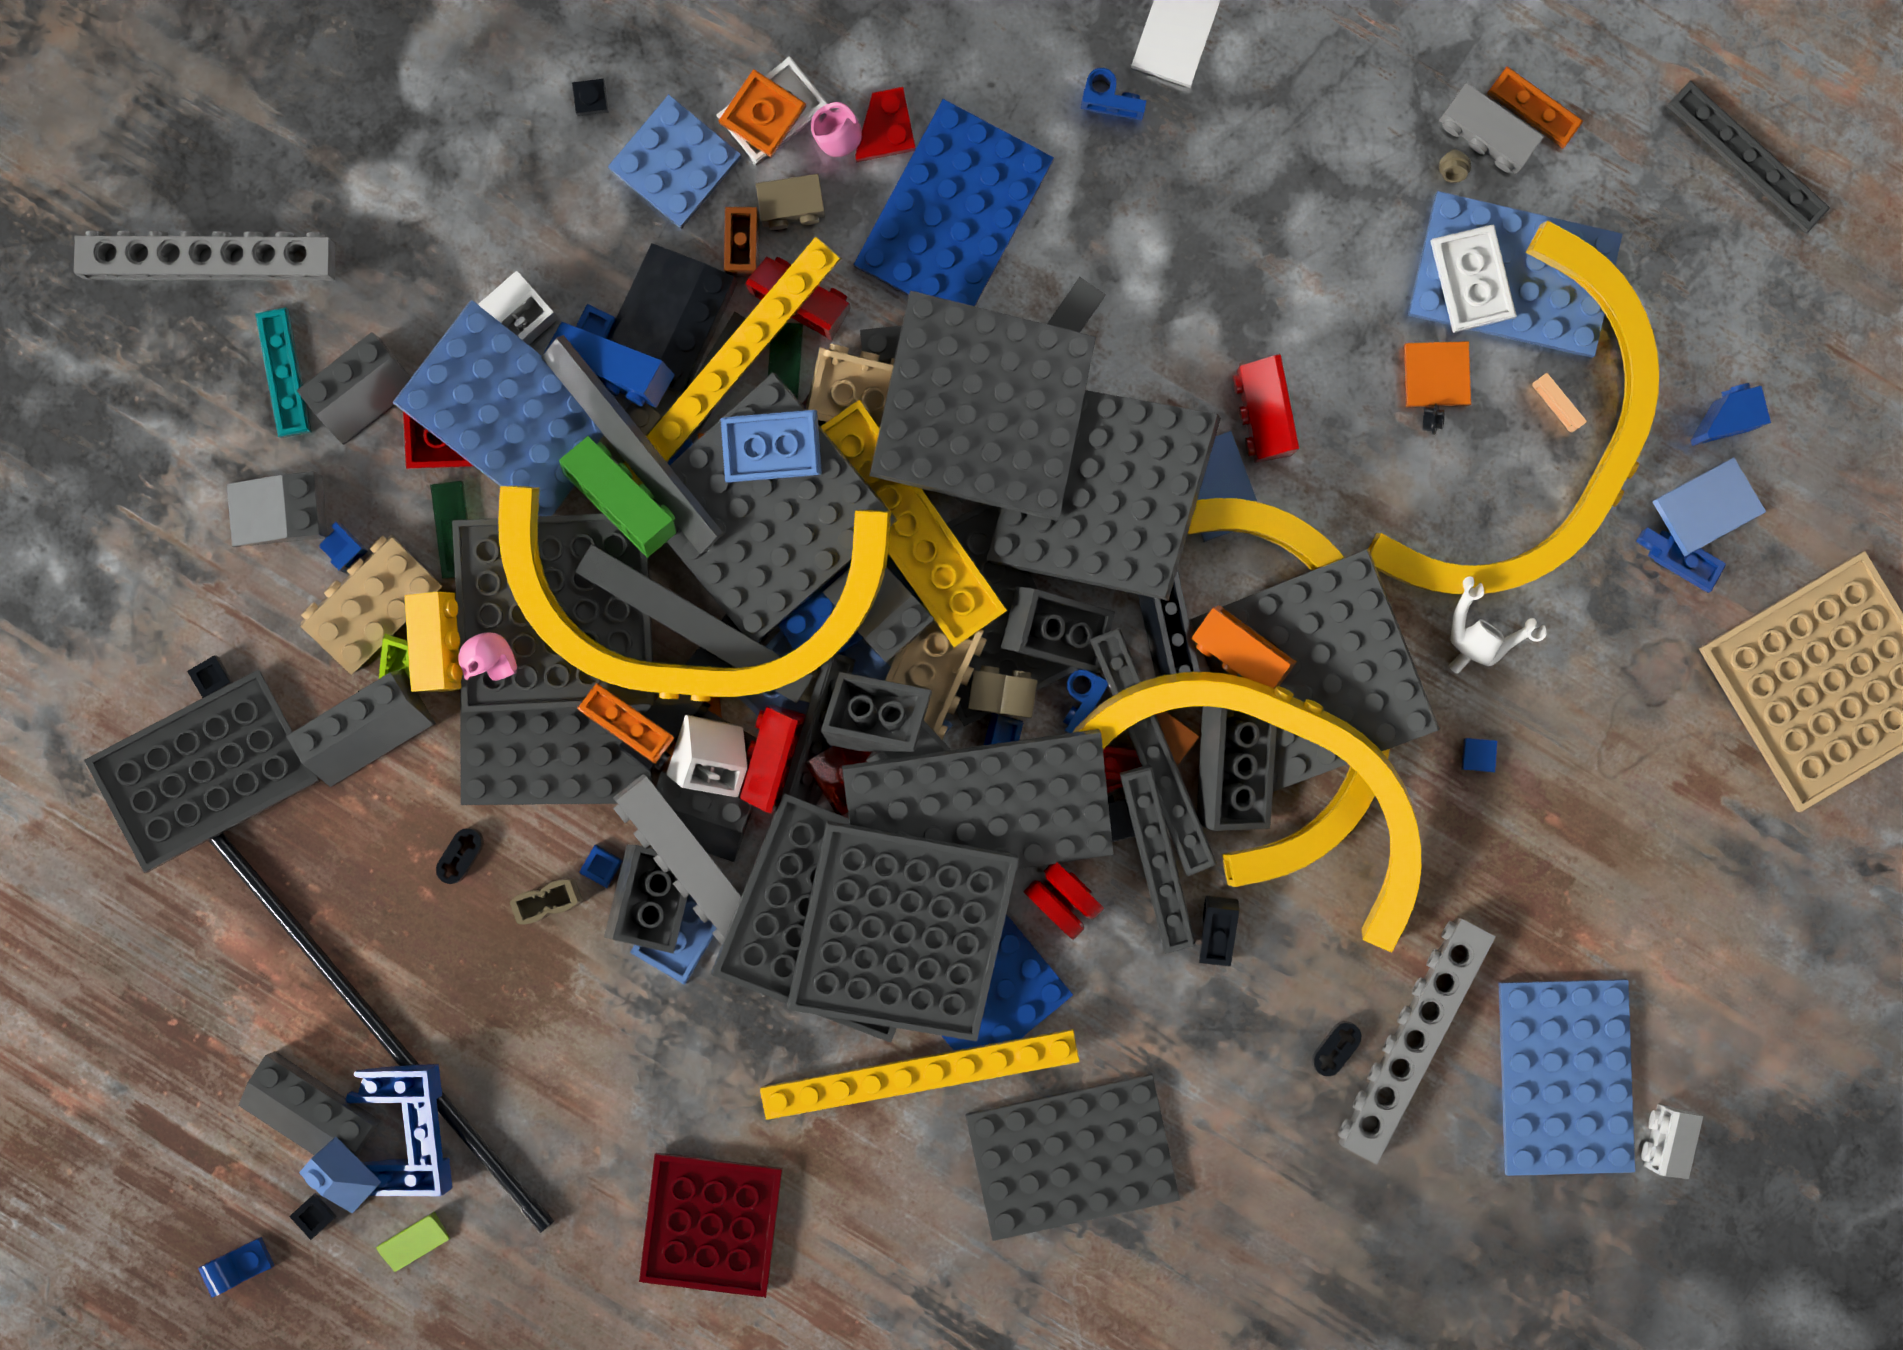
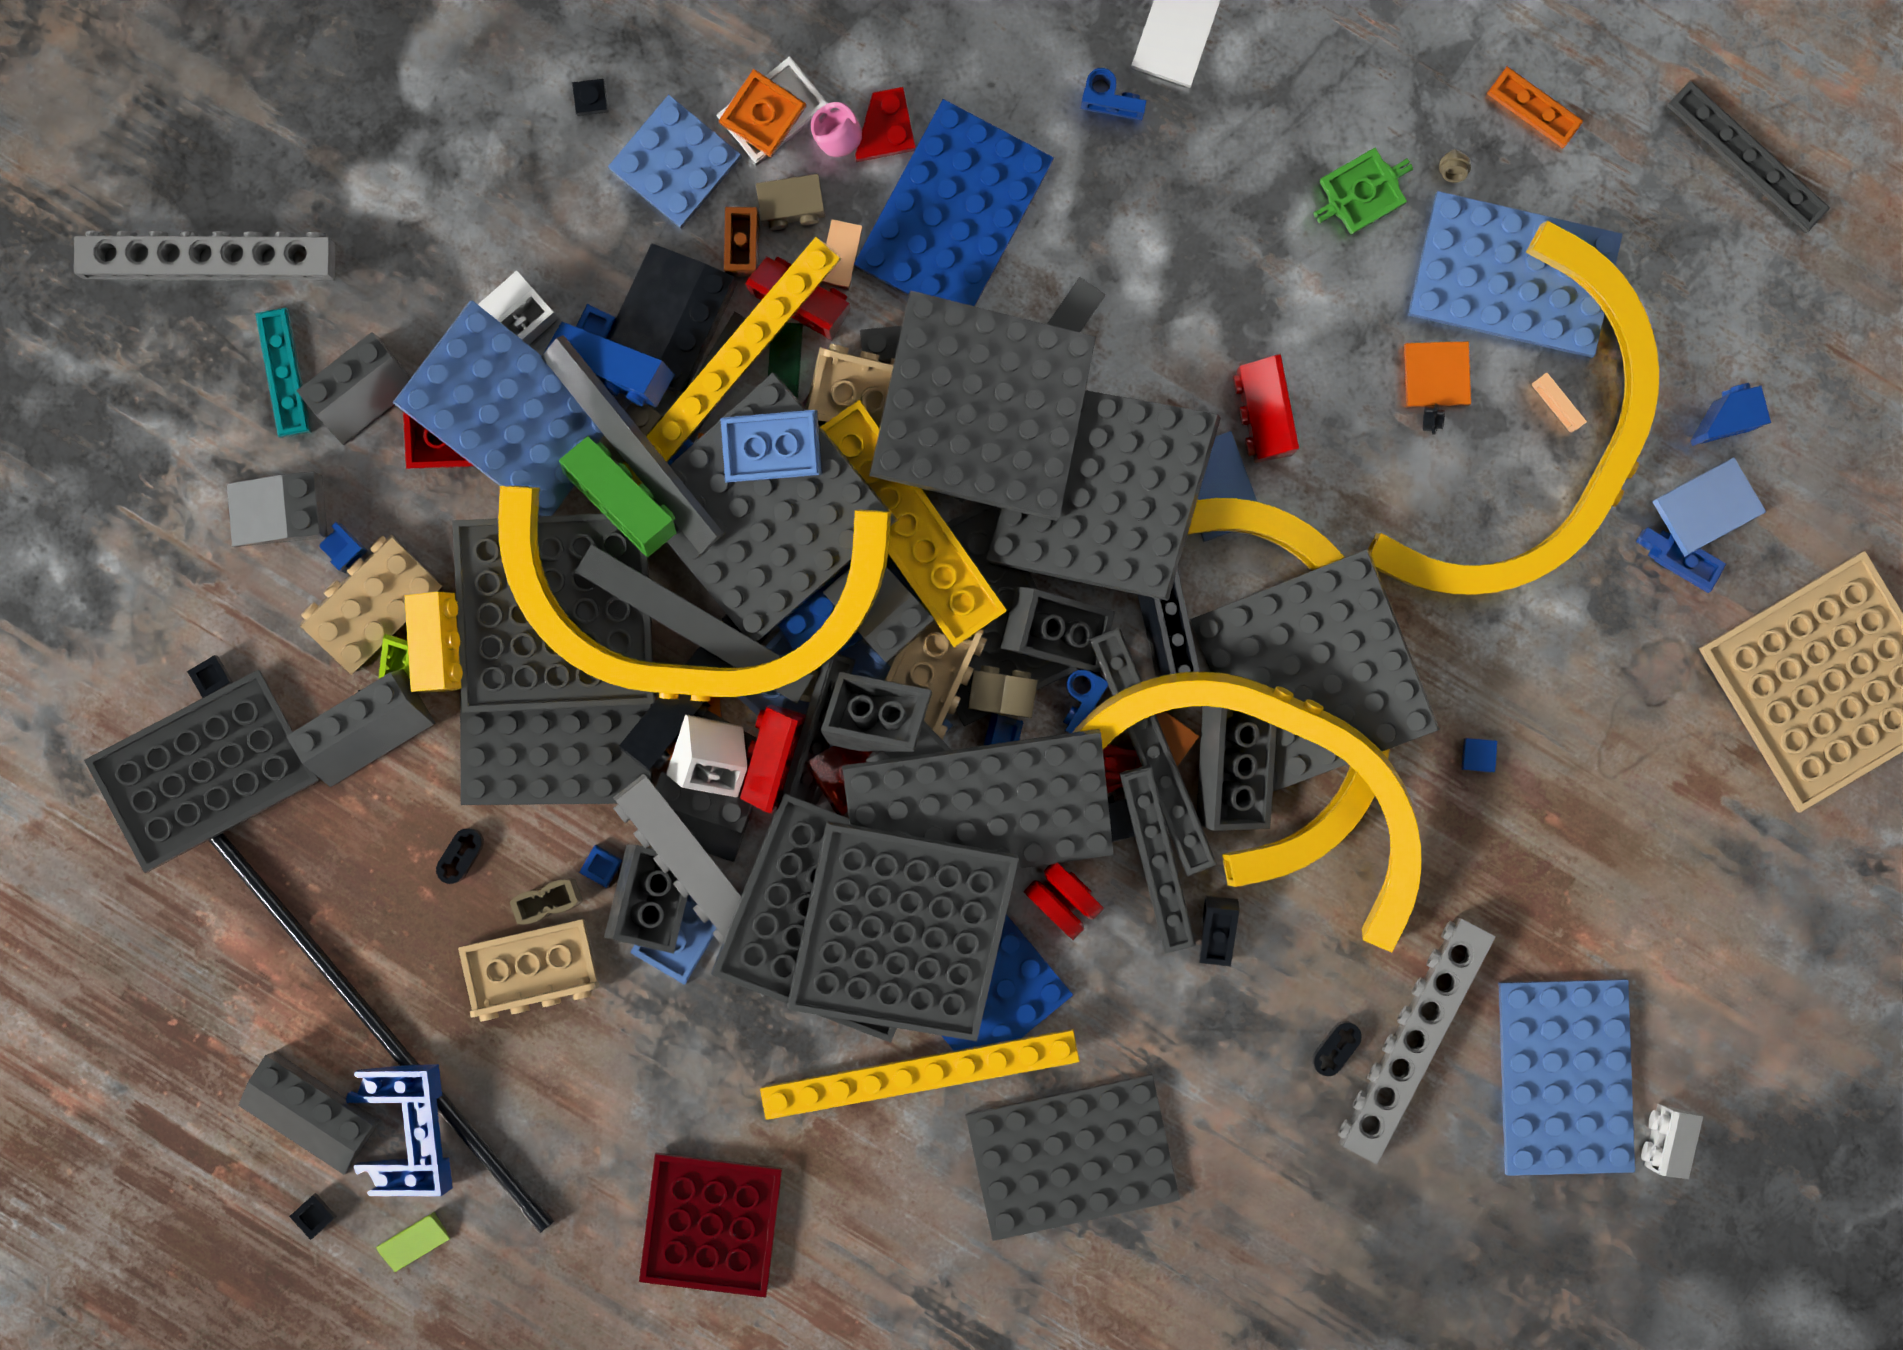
(236, 1267): blue plate -> none
(340, 1176): medium blue slope -> none
(448, 505): clear green tile -> none
(487, 653): bright pink helmet -> none
(529, 969): none -> tan bracket
(625, 723): orange tile -> none
(844, 241): none -> light nougat tile
(1241, 649): orange brick -> none
(1363, 191): none -> bright green plate
(1473, 278): white tile -> none
(1482, 640): white piece -> none
(1490, 129): light grey brick -> none

